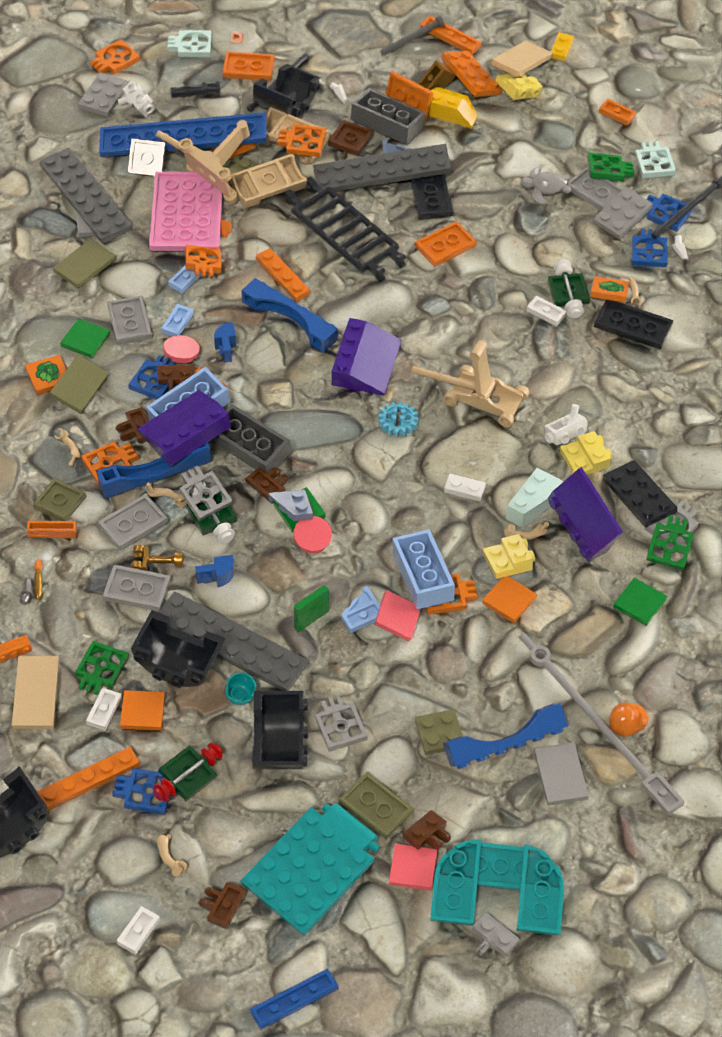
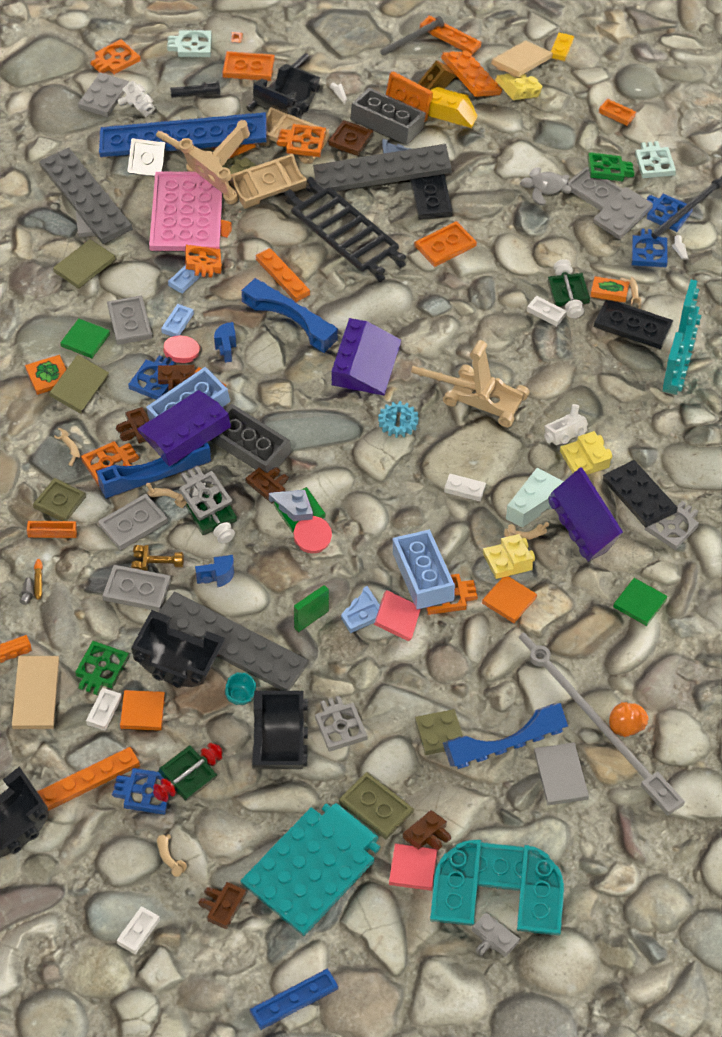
(674, 529): green piece -> none
(683, 343): none -> teal plate

